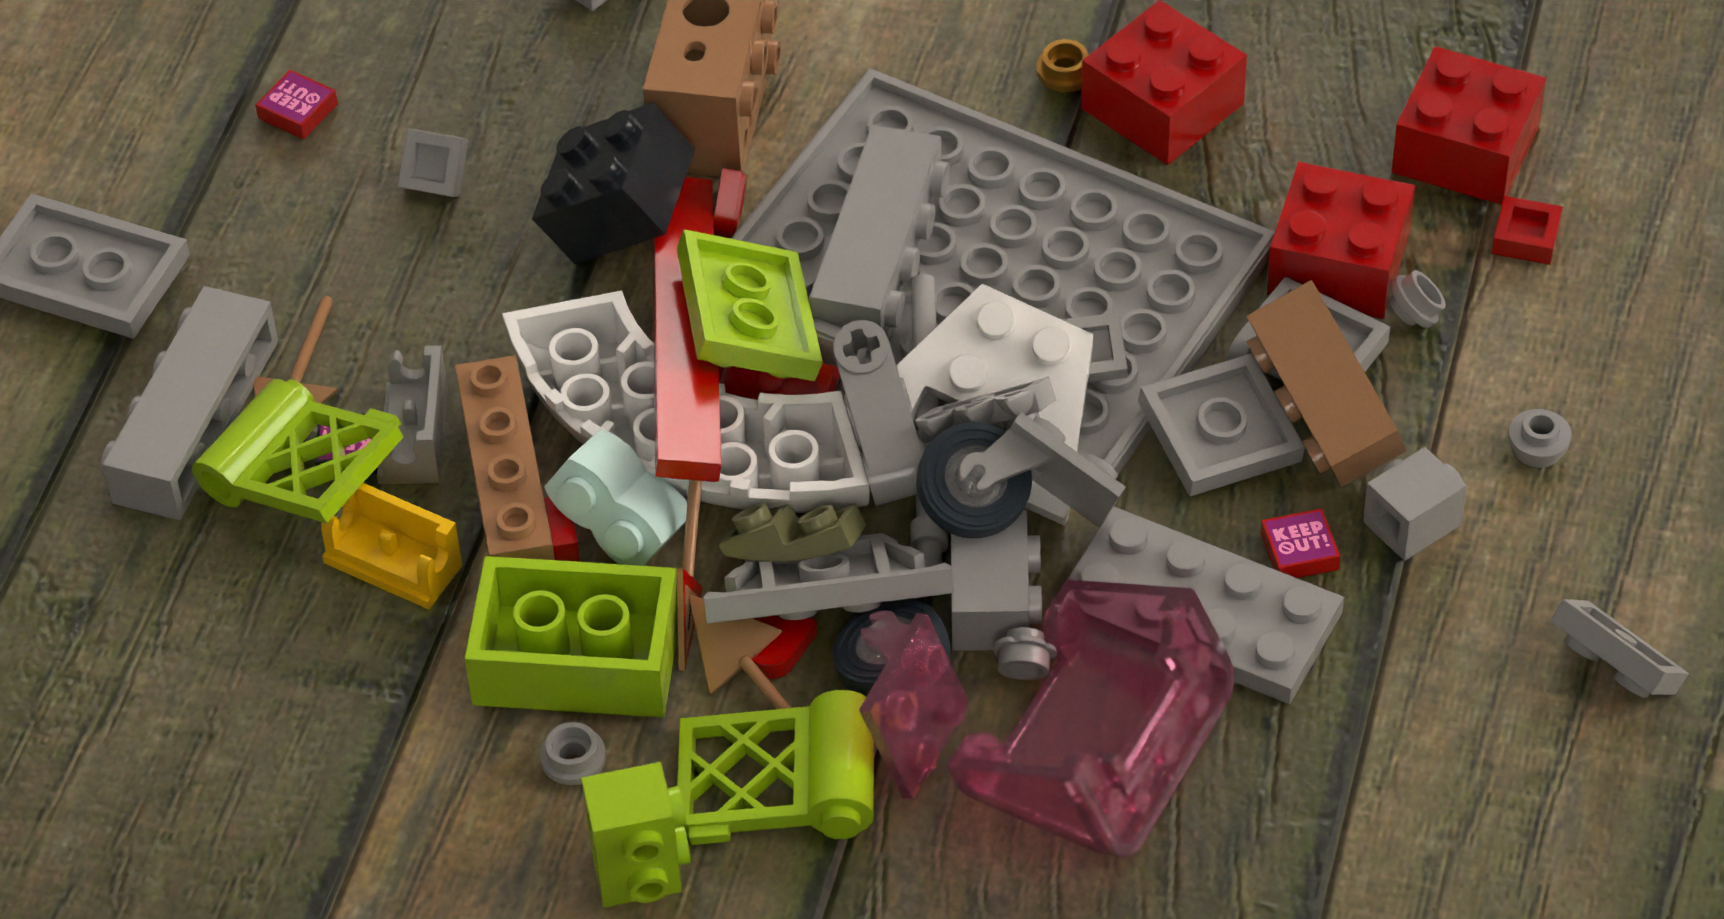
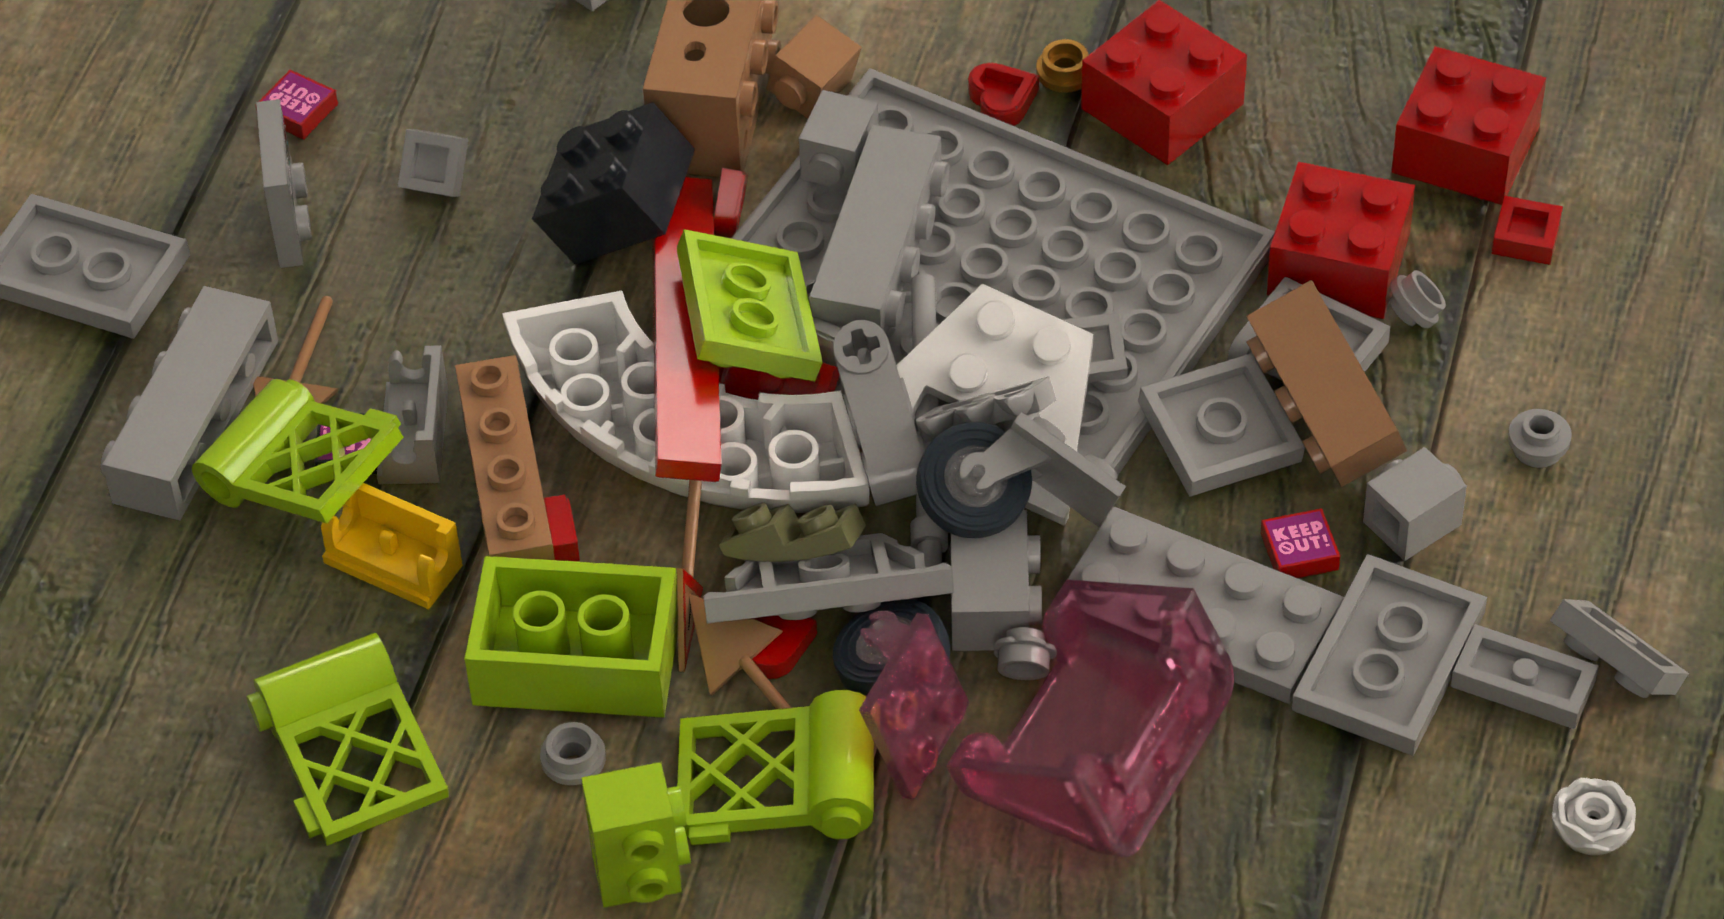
(282, 186): none -> light grey plate
(322, 698): none -> lime piece
(616, 498): light aqua brick -> none
(812, 62): none -> medium nougat brick
(835, 138): none -> light grey brick
(1002, 91): none -> red tile
(1389, 654): none -> light grey plate
(1524, 676): none -> light grey plate
(1598, 799): none -> white plate

